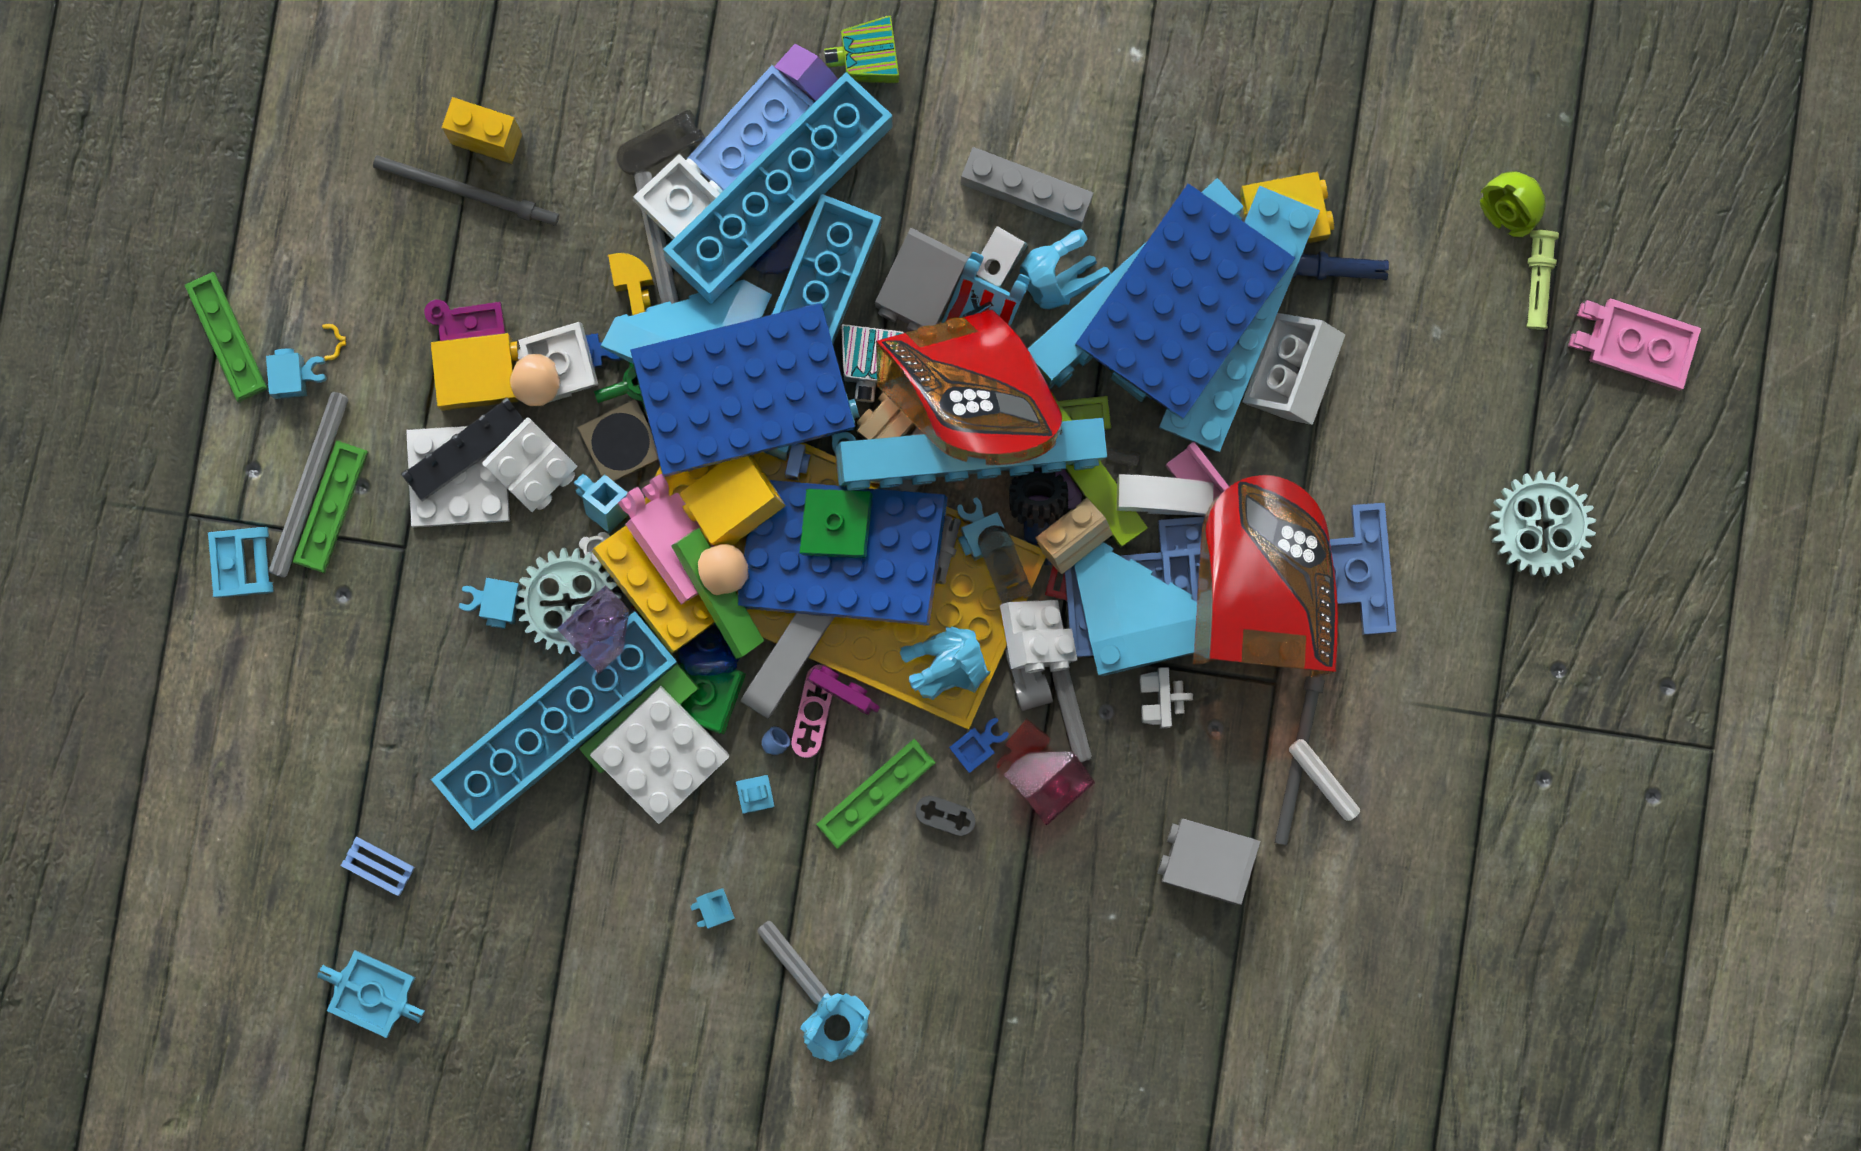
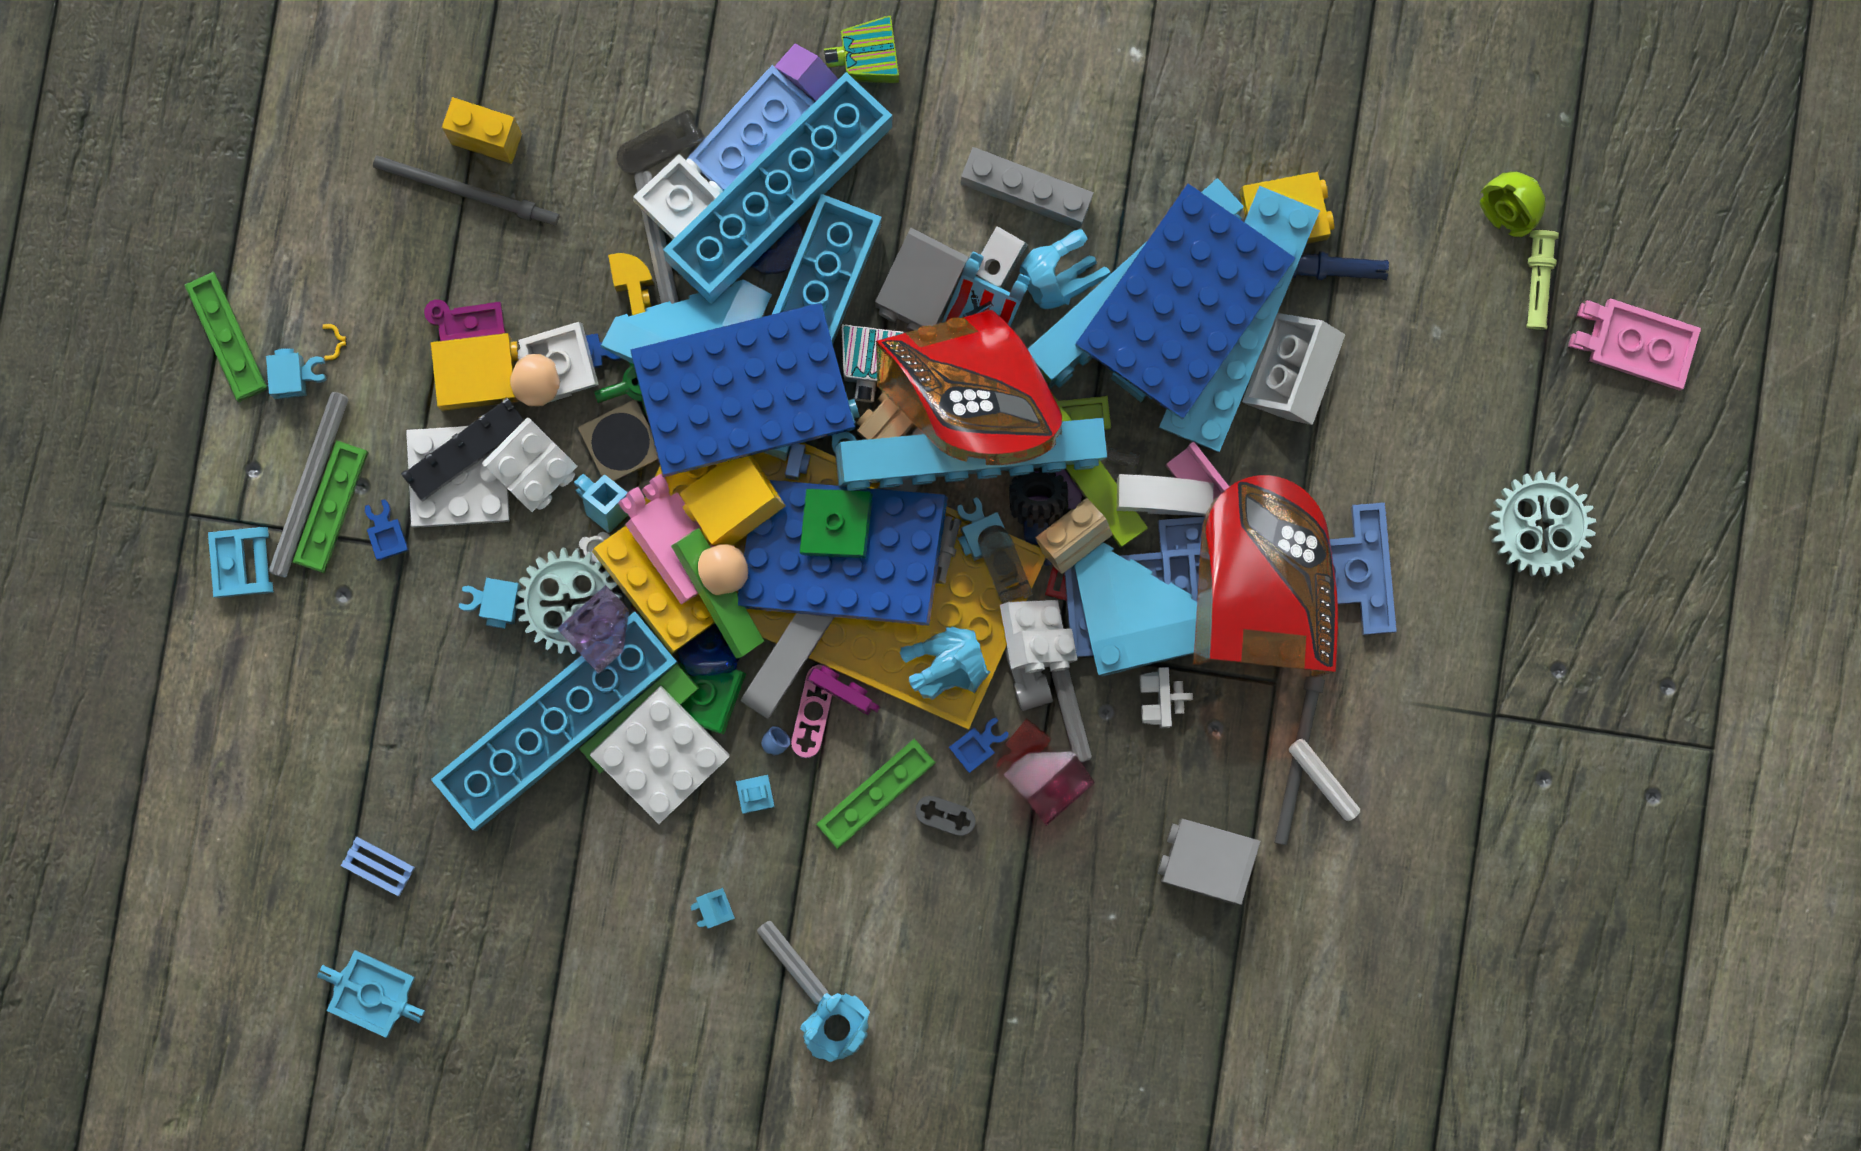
(386, 535): none -> blue plate

